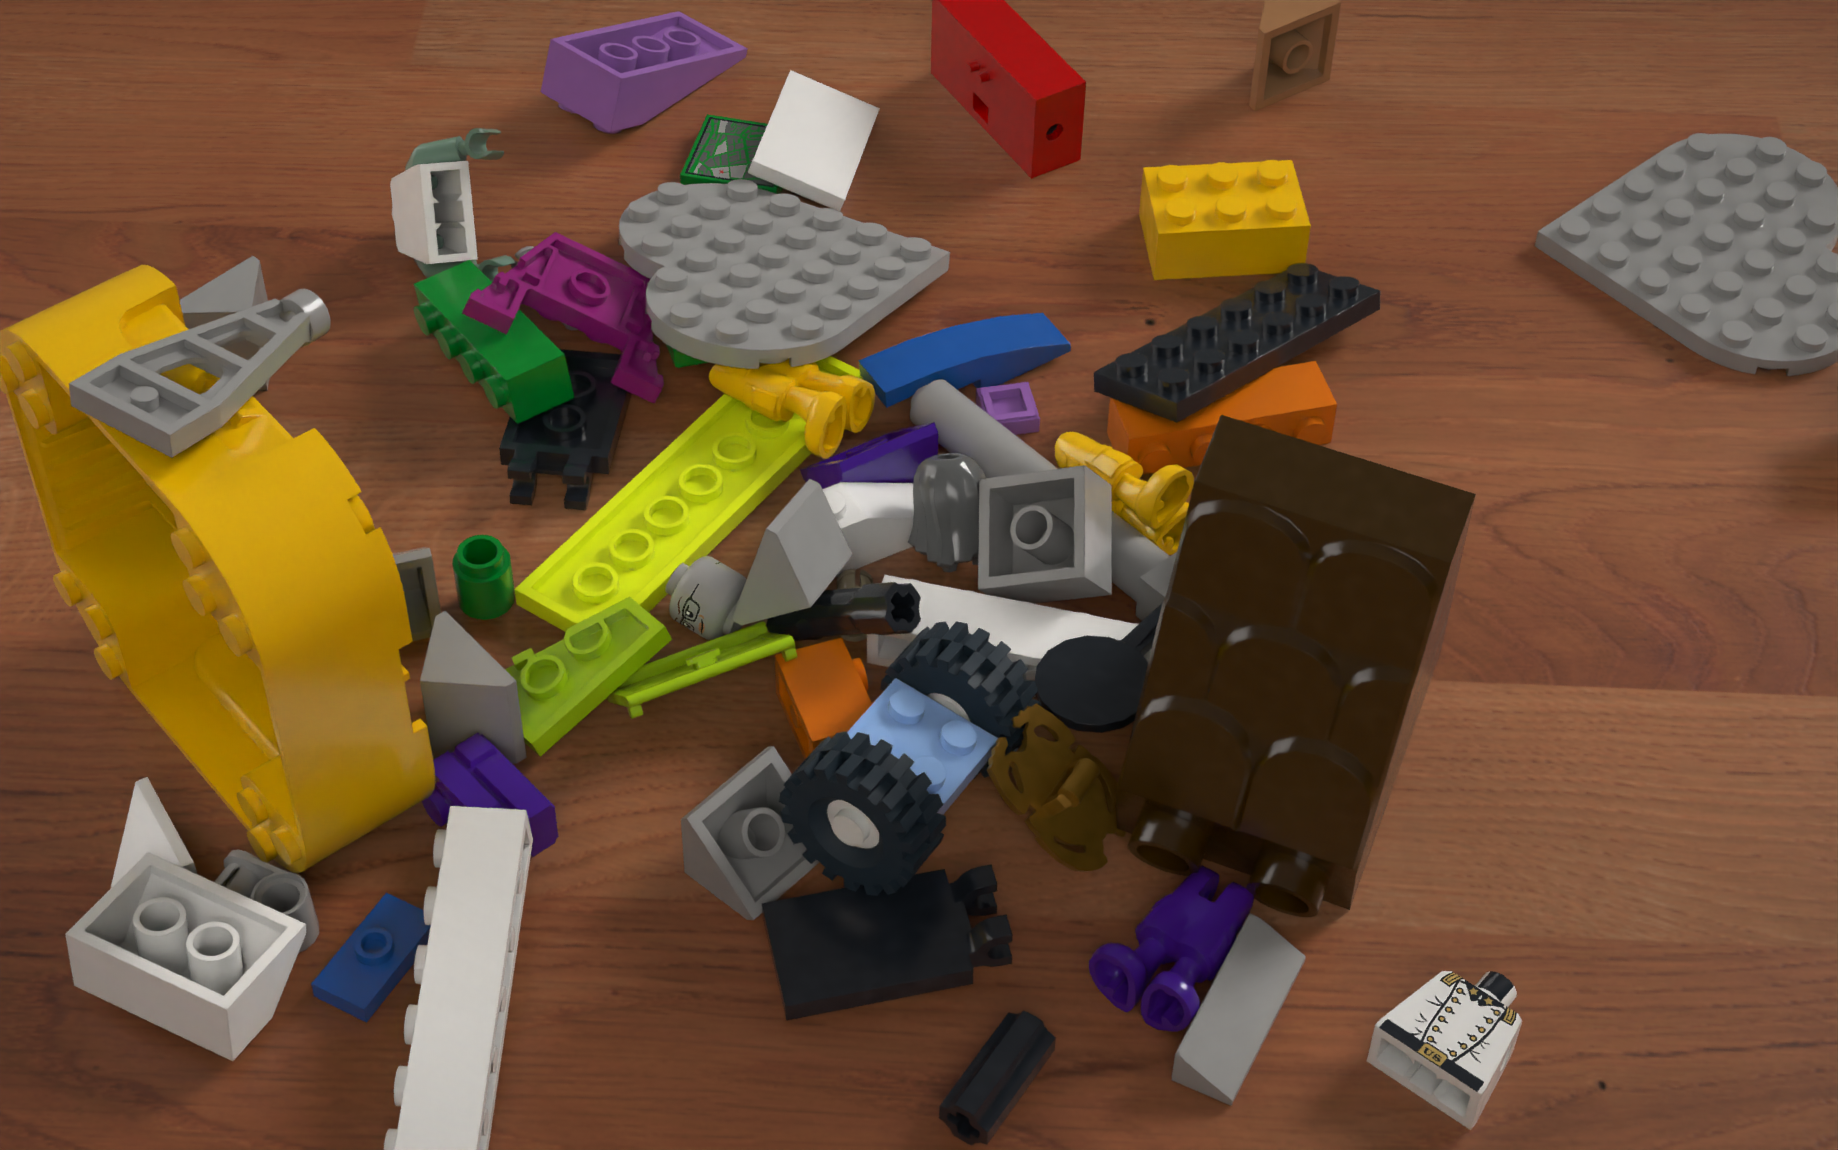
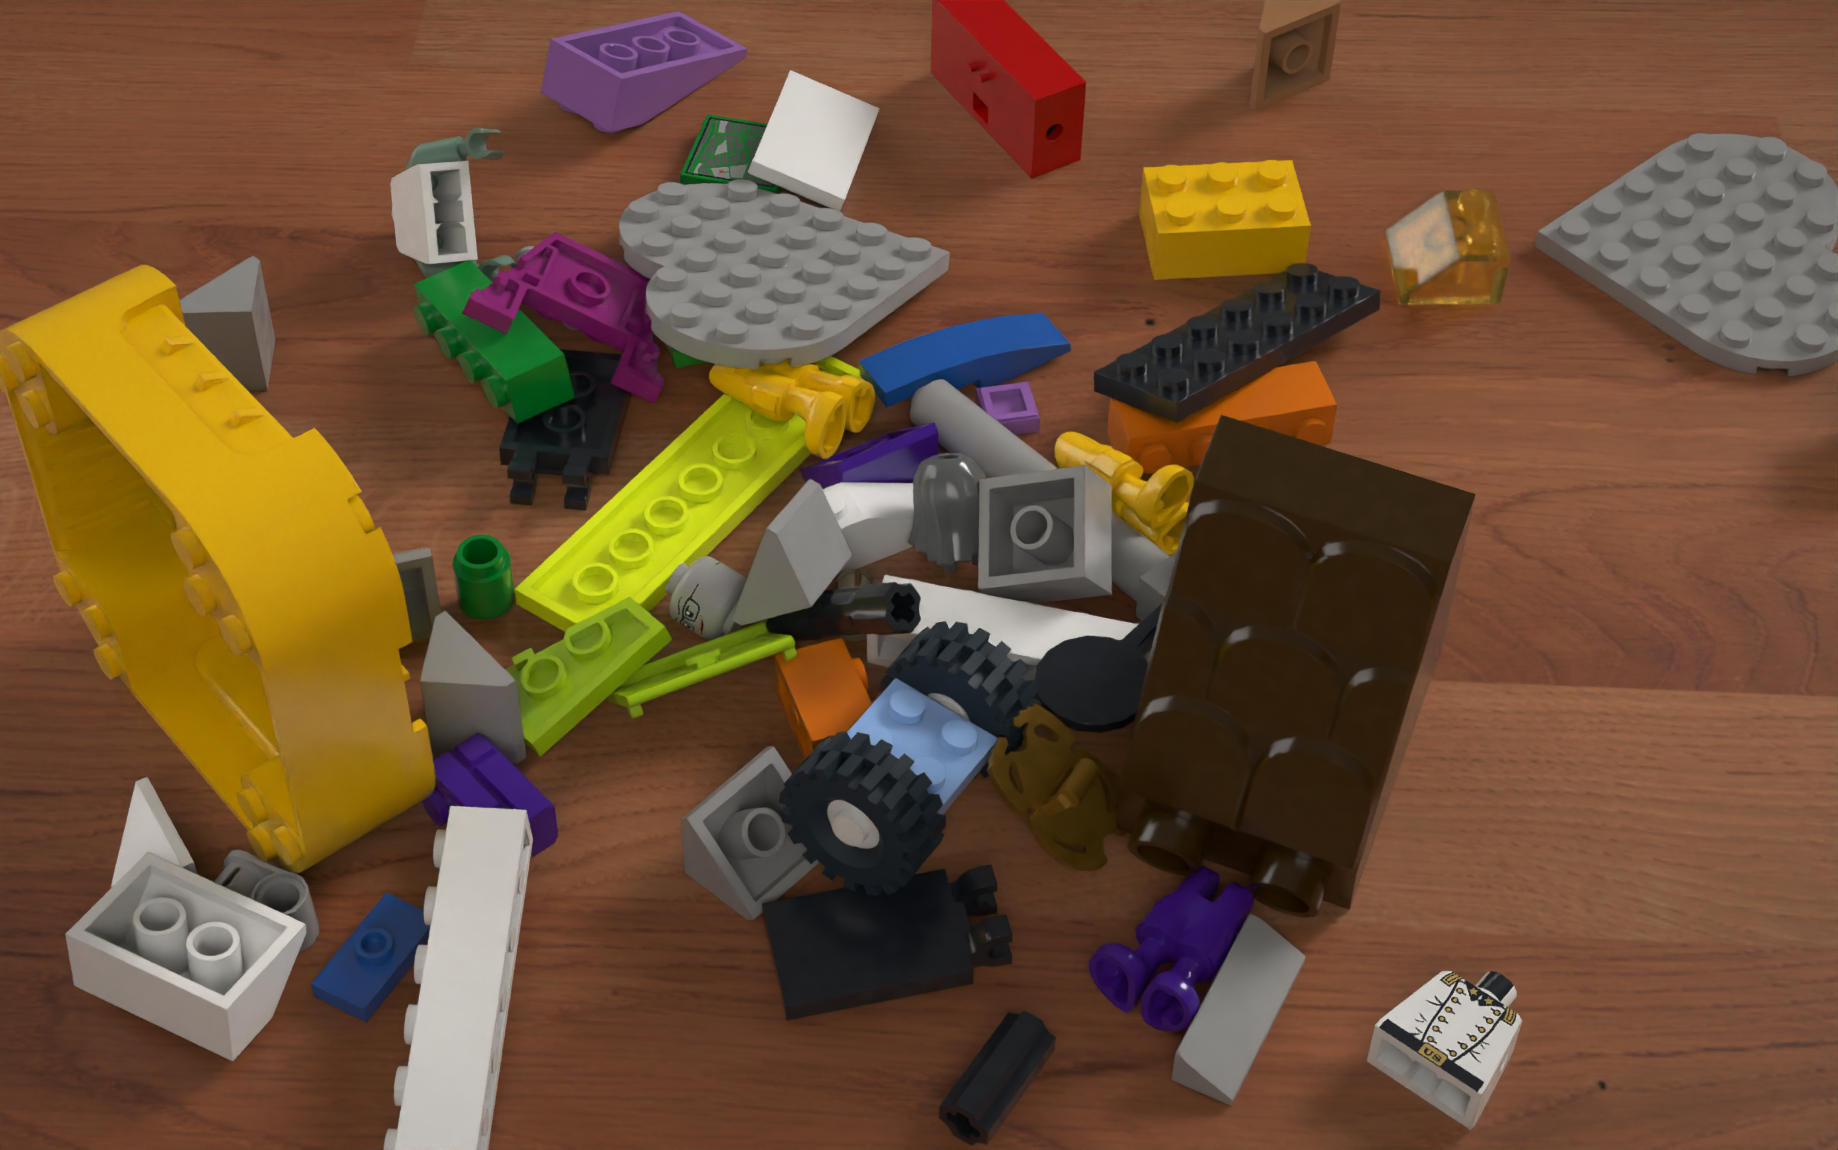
(170, 417): light grey plate -> none
(1450, 250): none -> clear yellow slope

